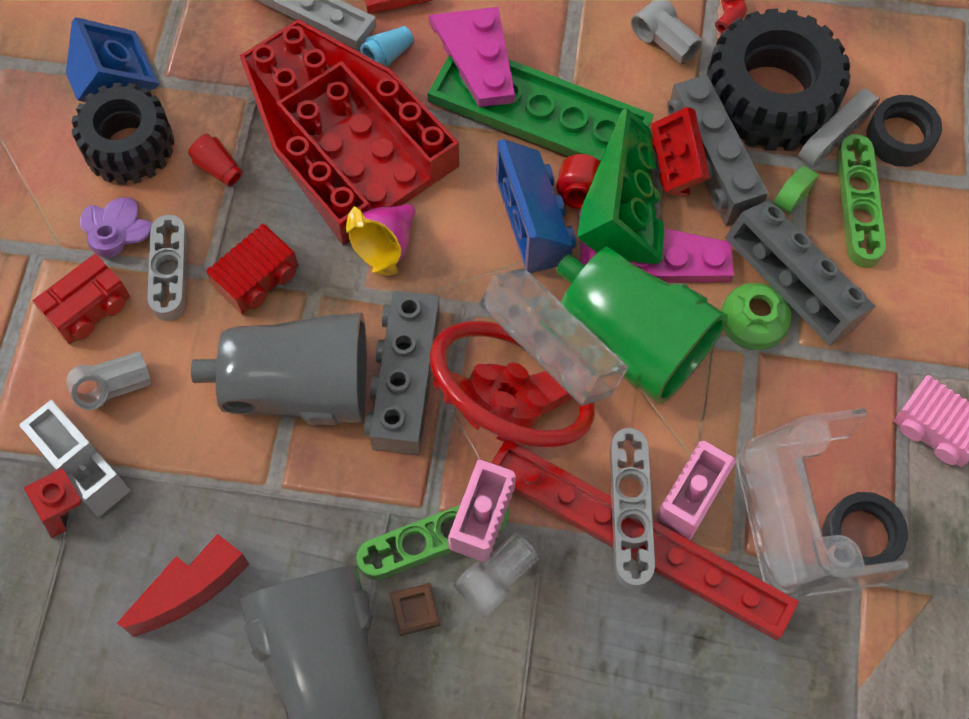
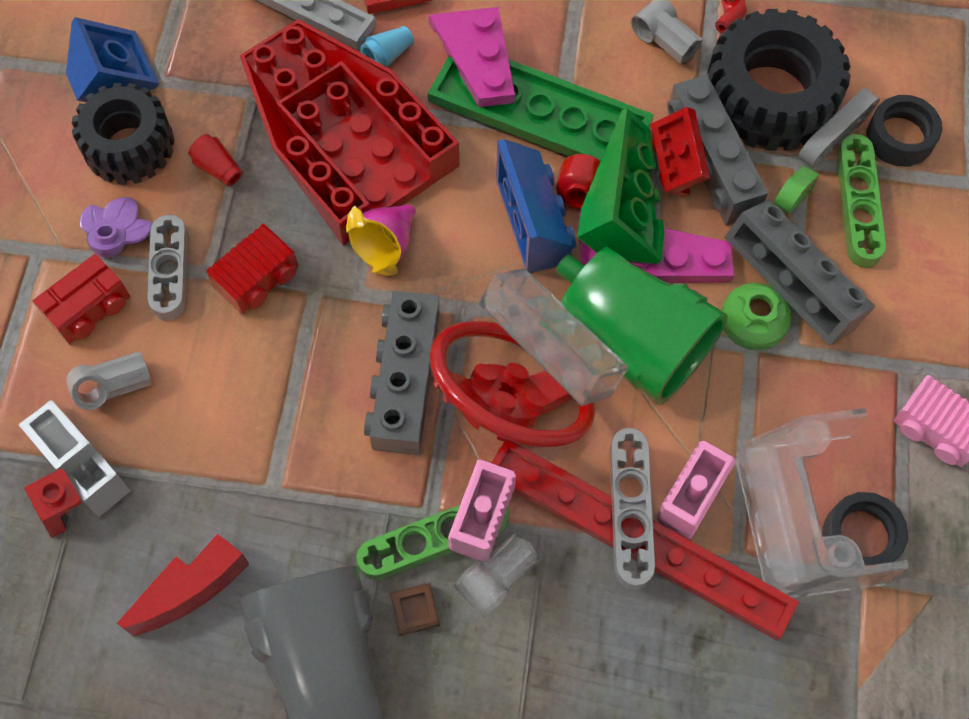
(292, 369): dark grey torso -> none

